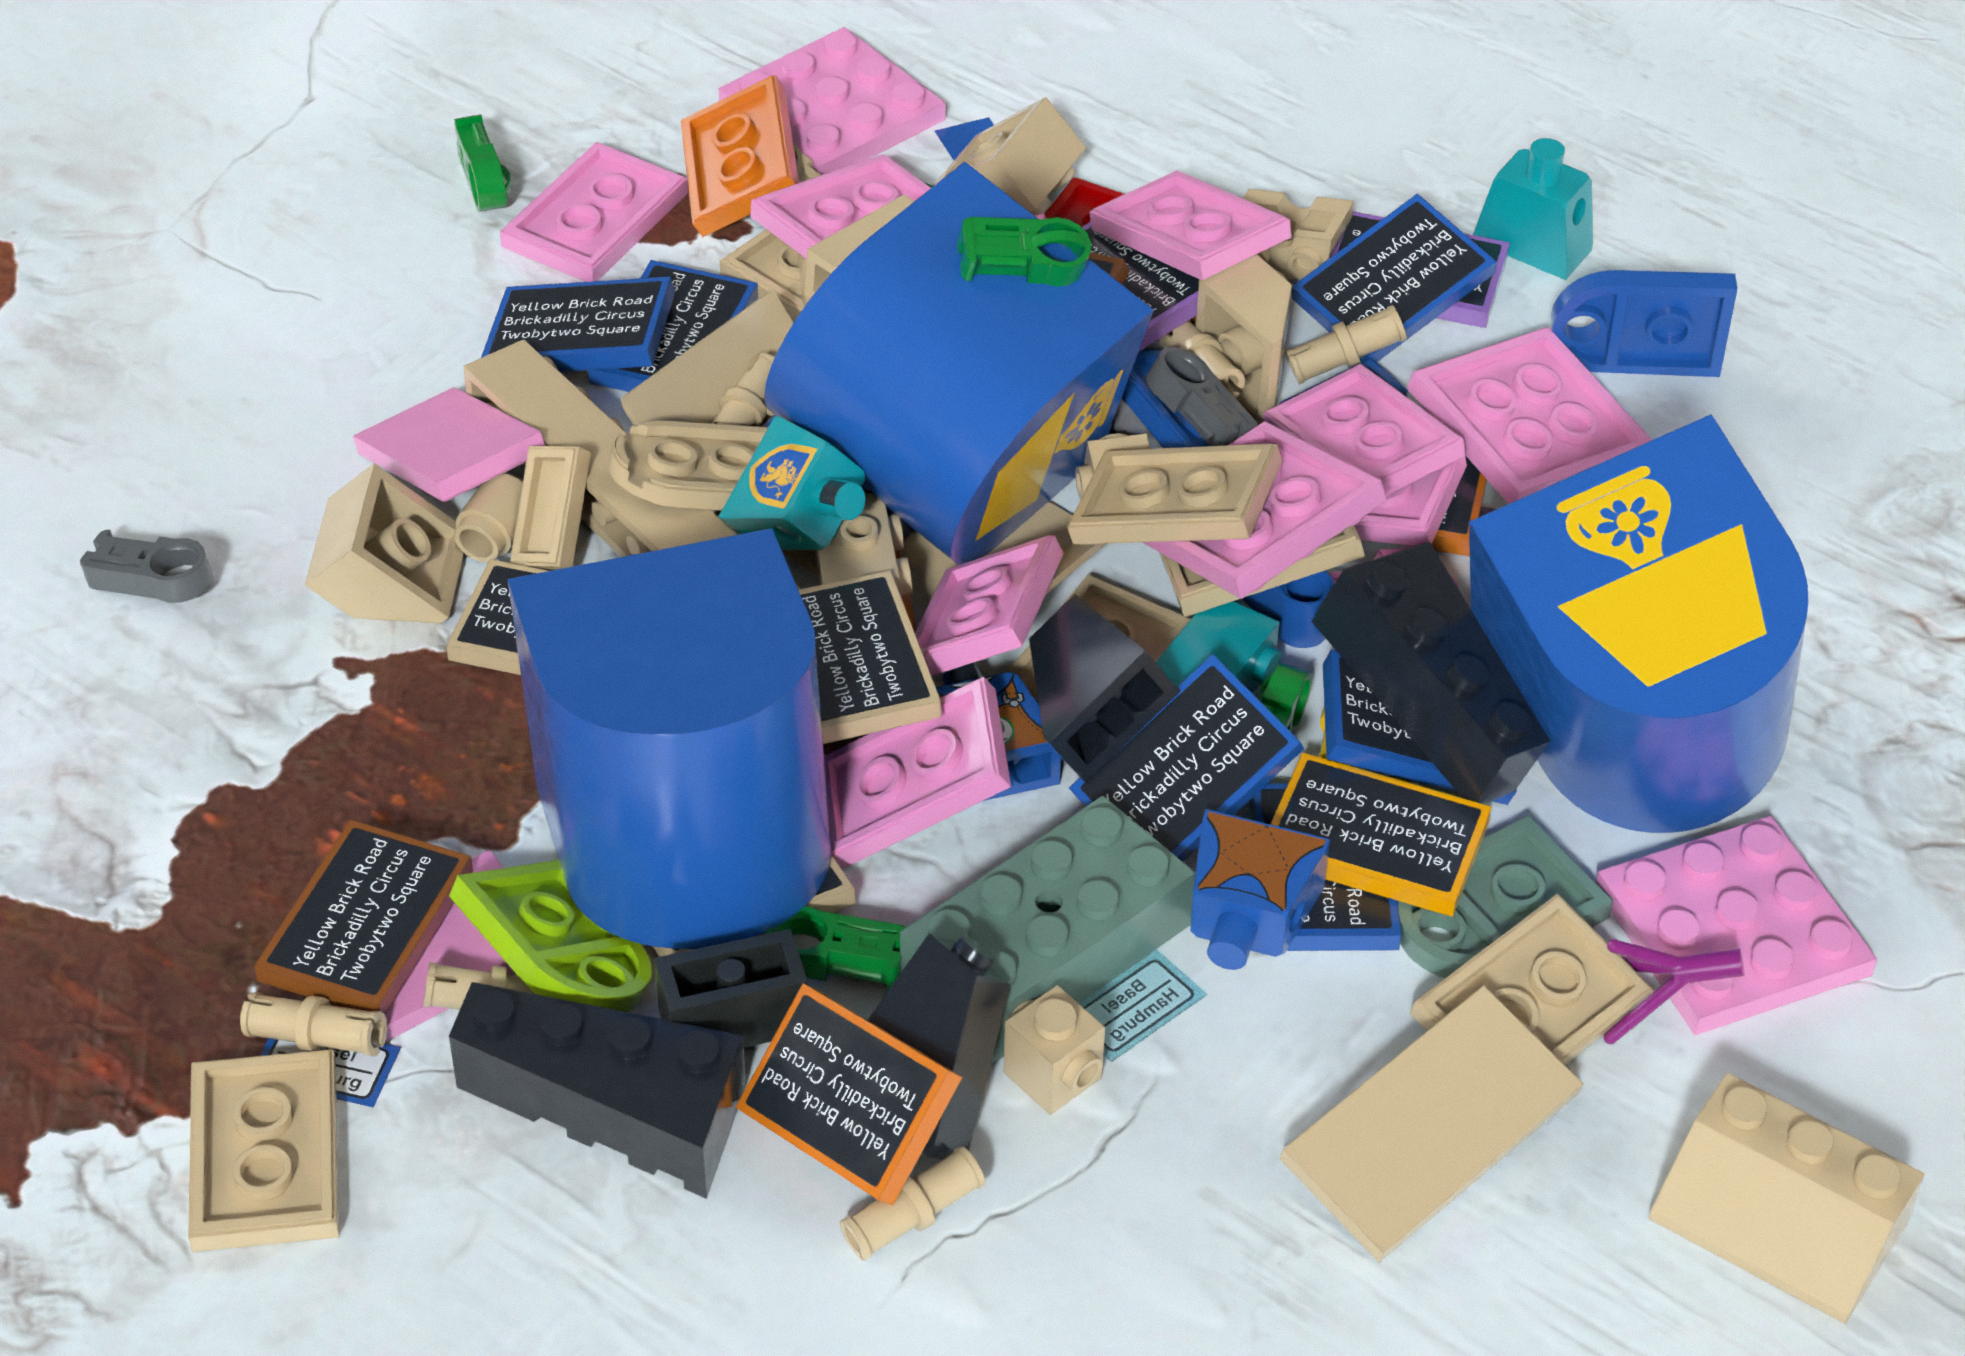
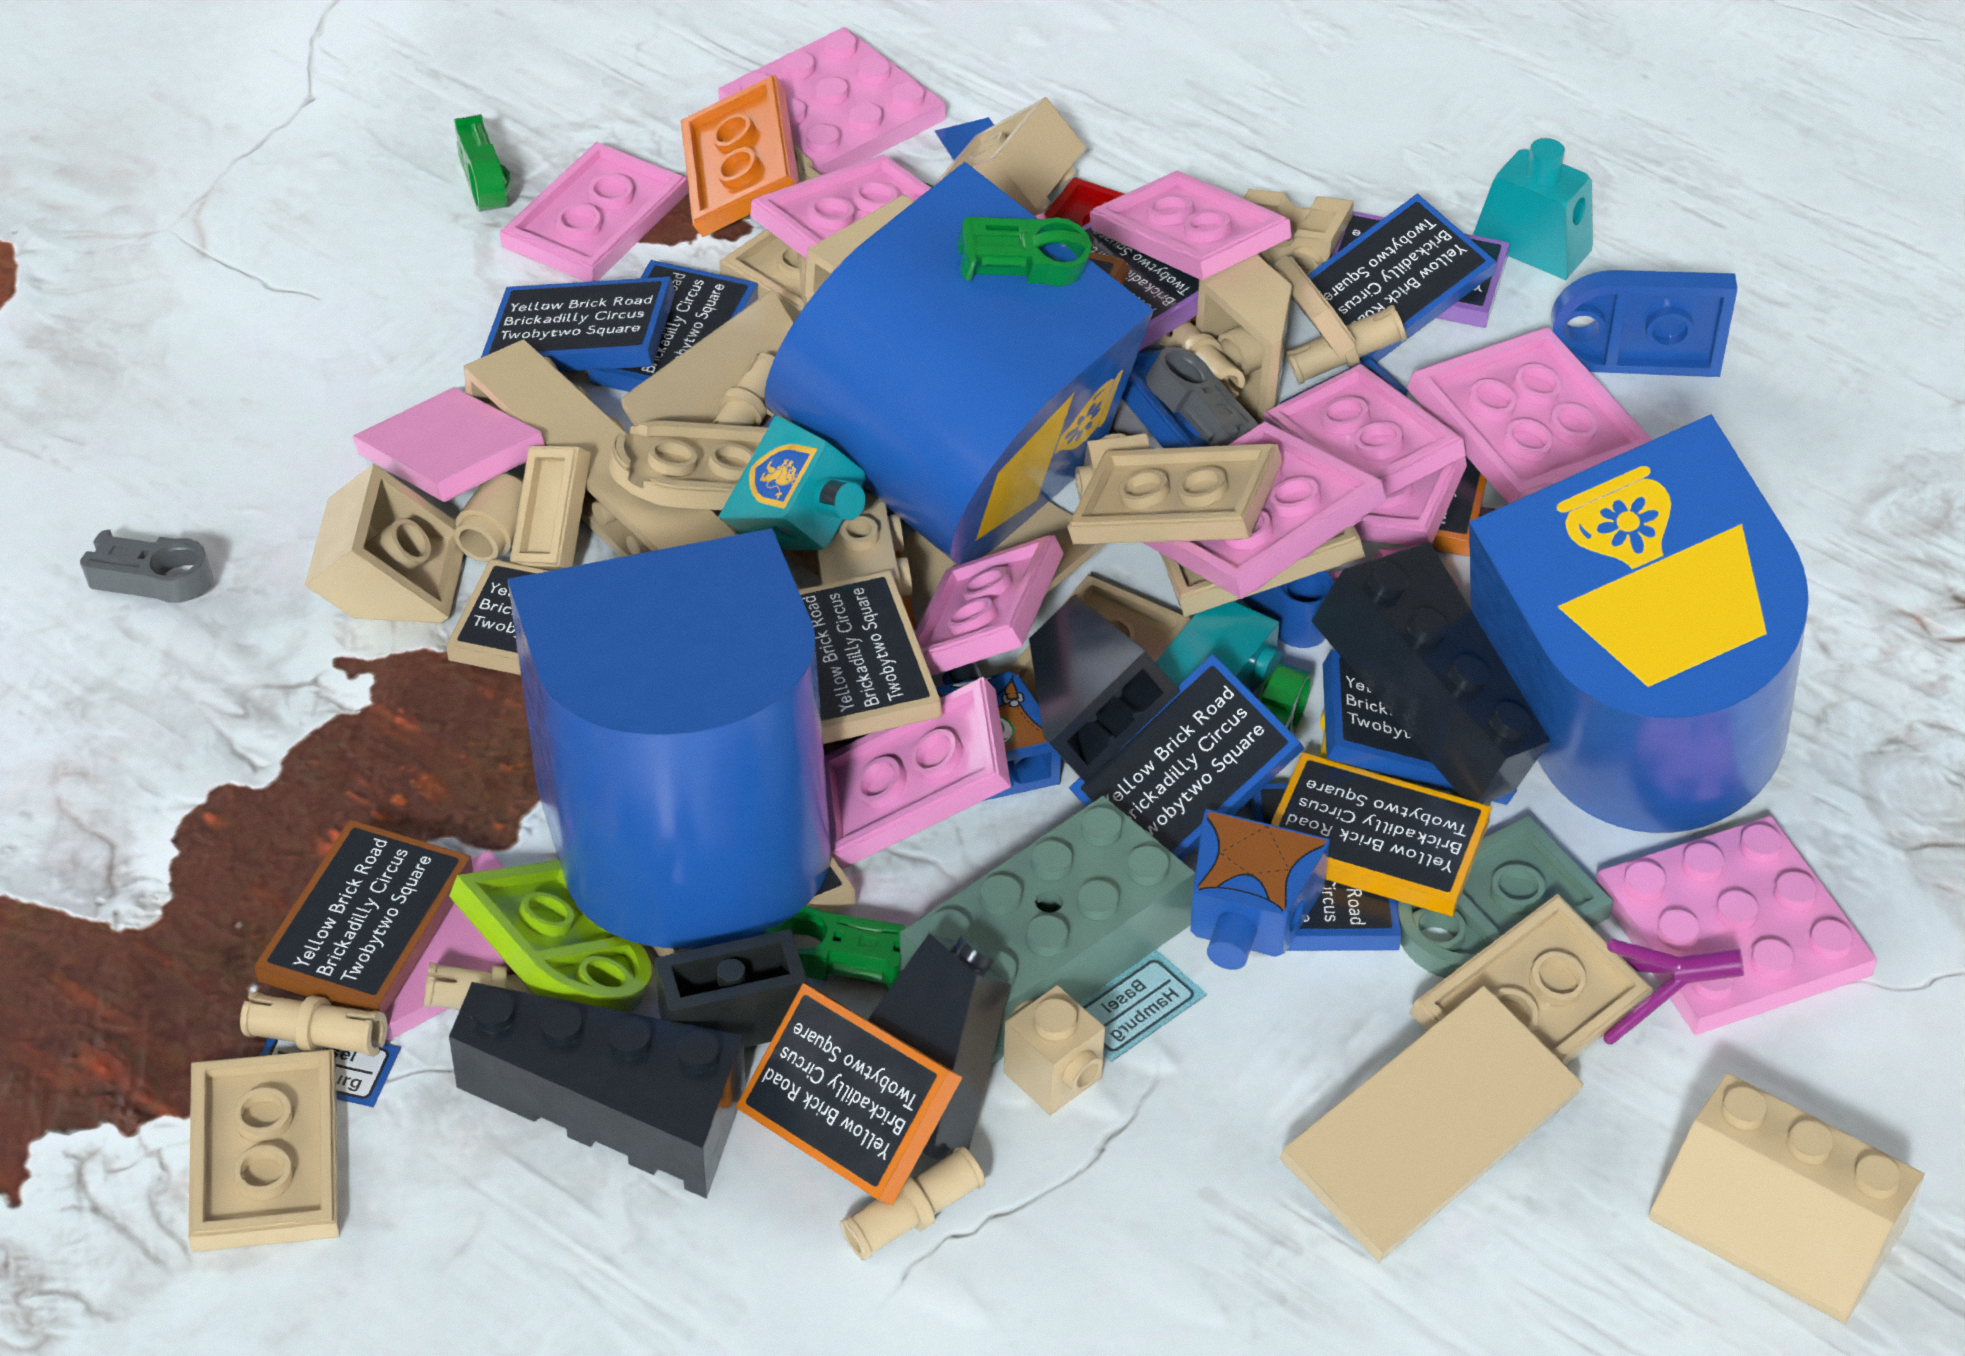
(1316, 307): none -> tan tile

